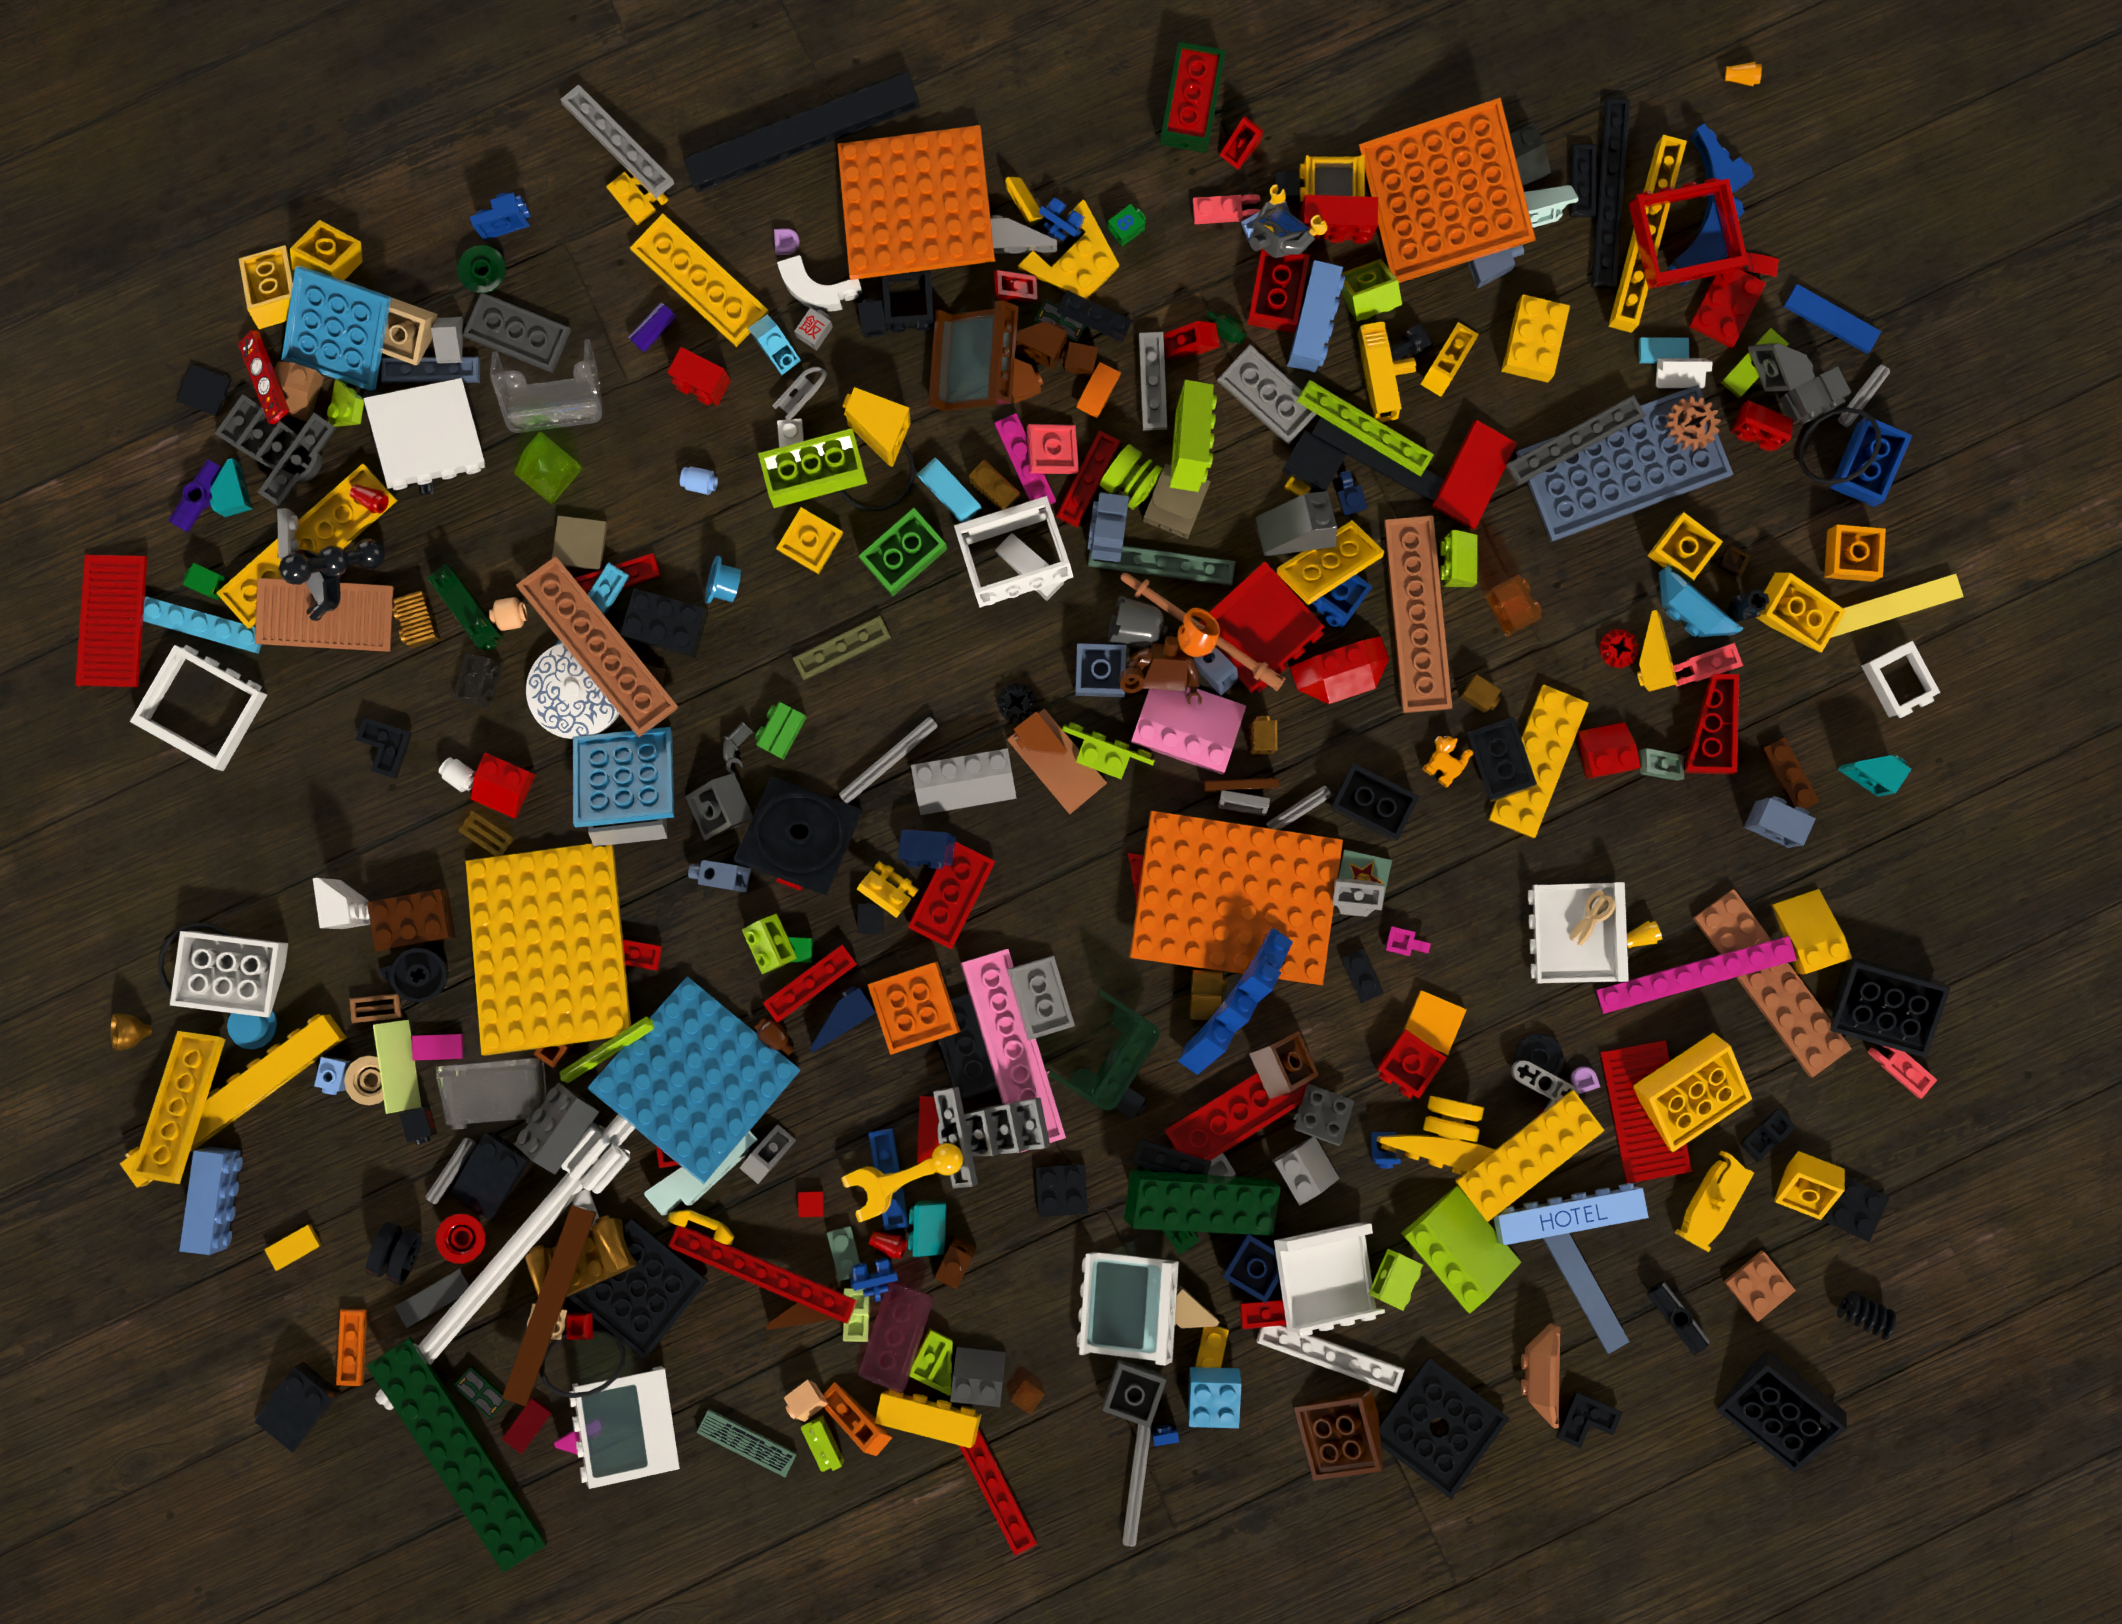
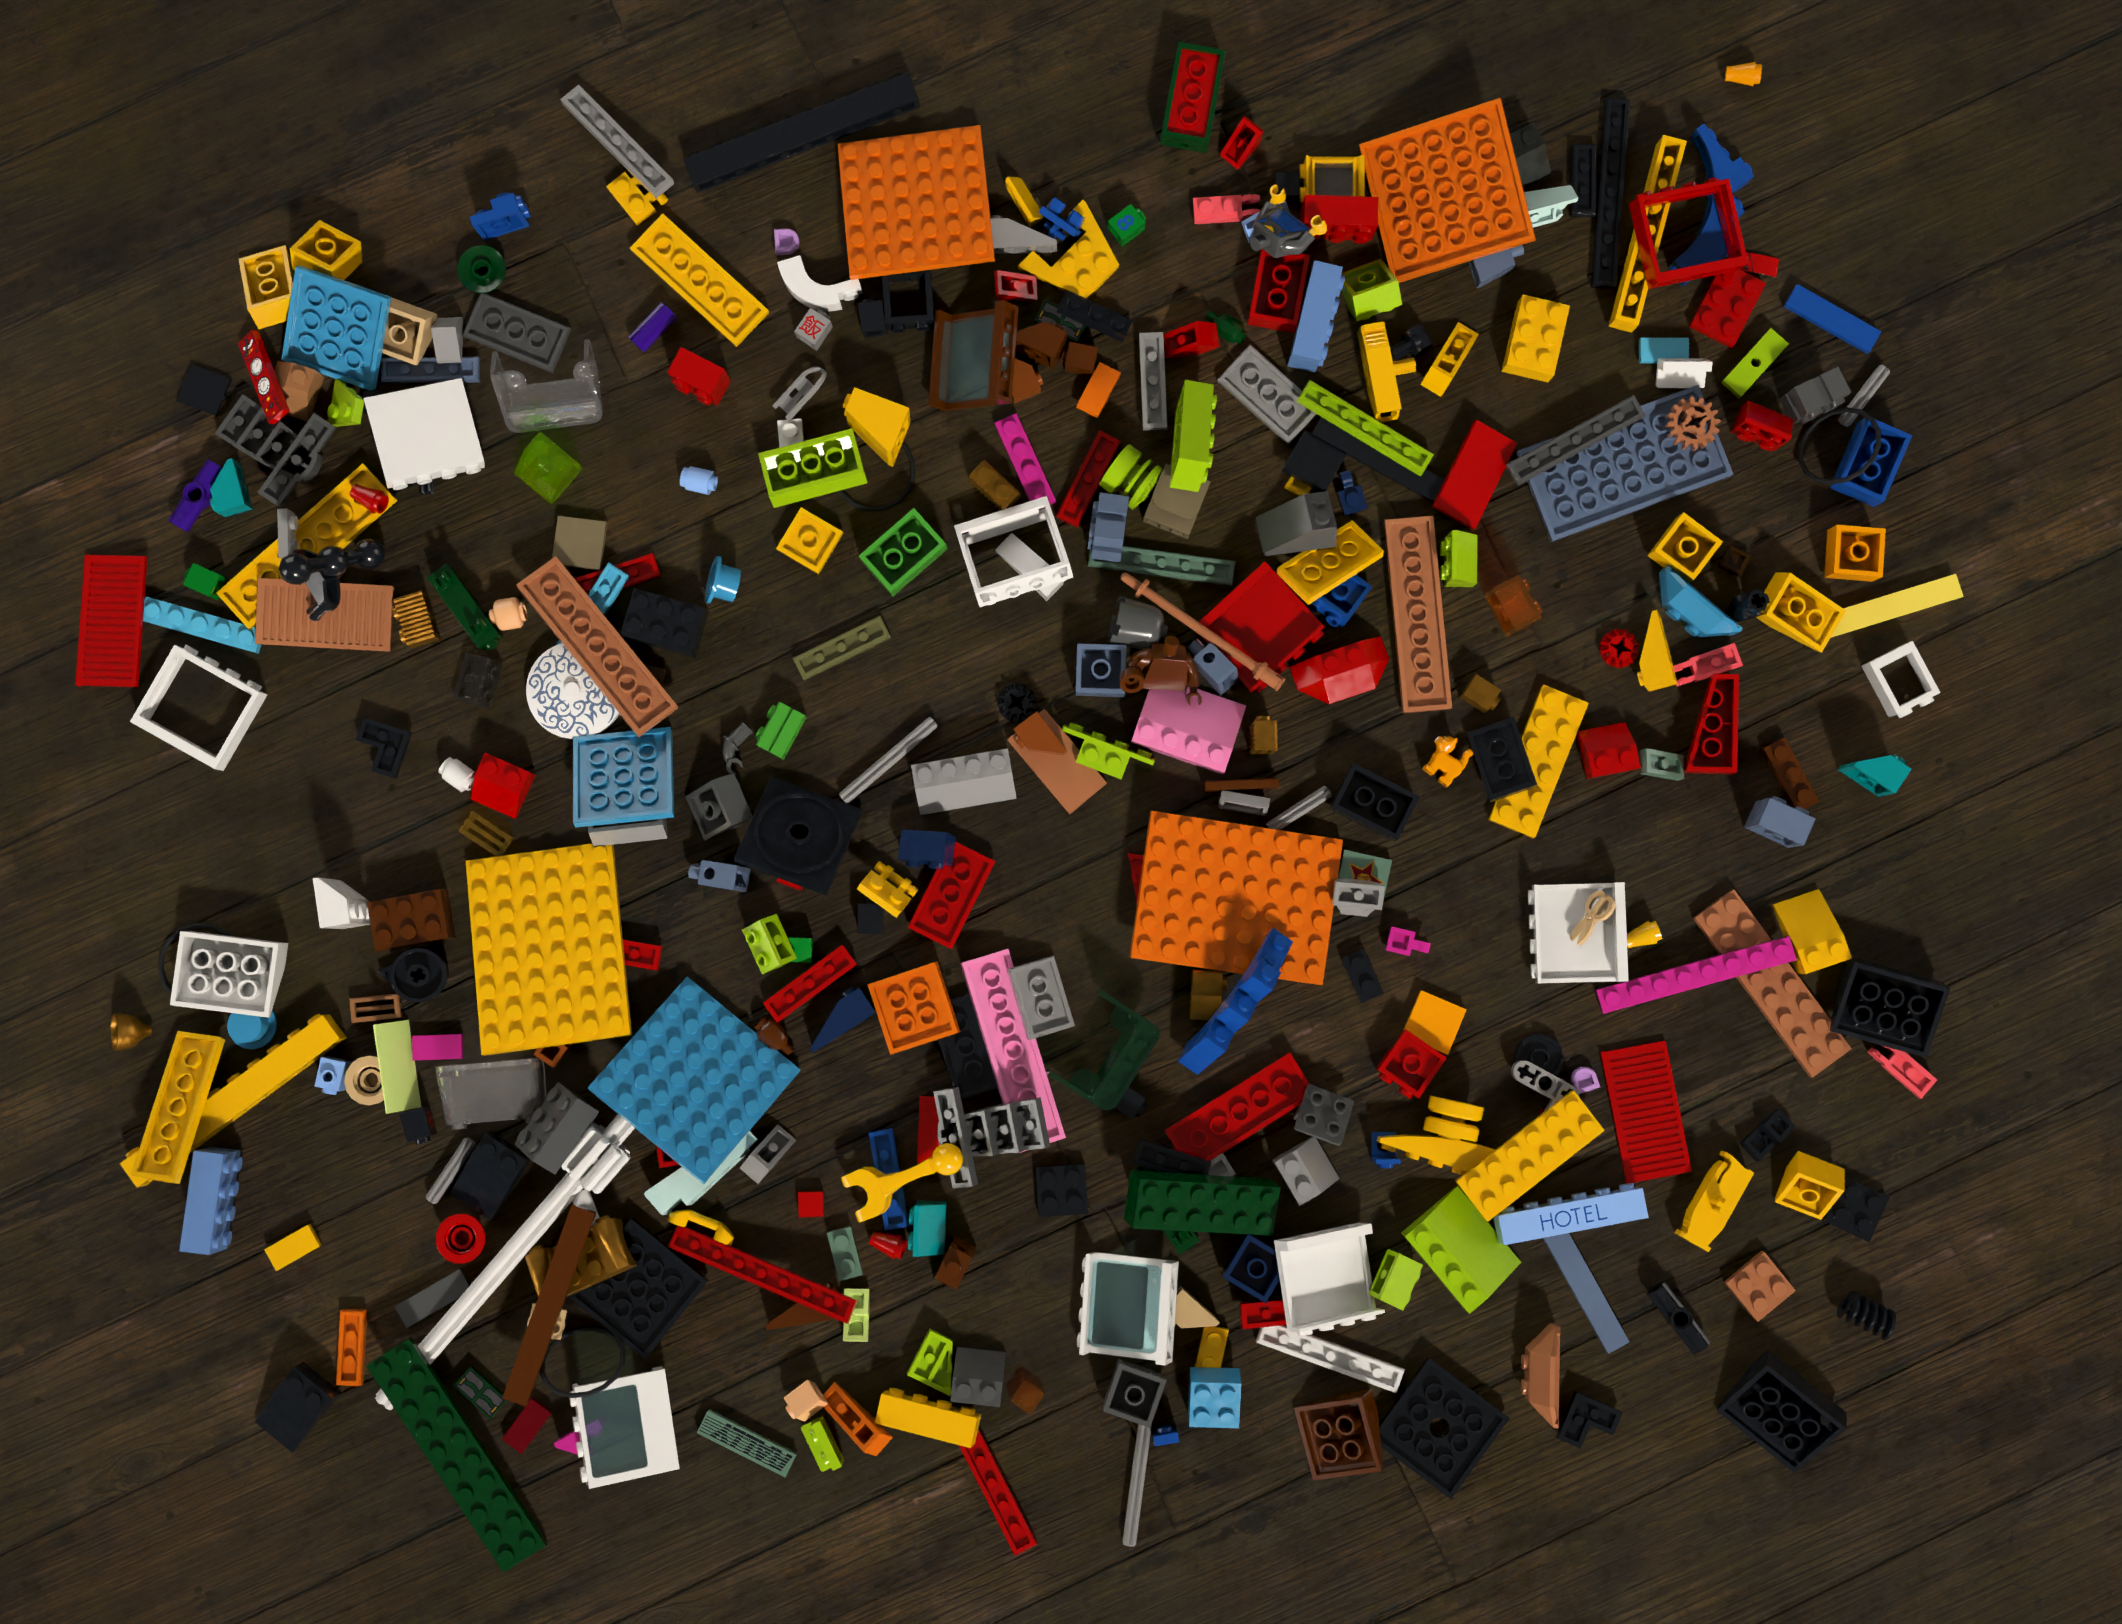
(394, 1253): black wheel -> none
(579, 1326): red tile -> none
(607, 1050): lime axle -> none
(774, 344): medium azure slope -> none
(883, 1275): blue hips -> none
(896, 1336): clear pink tile -> none
(949, 491): medium azure beam -> none
(1052, 449): coral tile -> none
(1198, 641): orange helmet -> none
(1284, 1065): reddish brown slope -> none
(1693, 1091): yellow slope -> none
(1781, 366): dark grey slope -> none

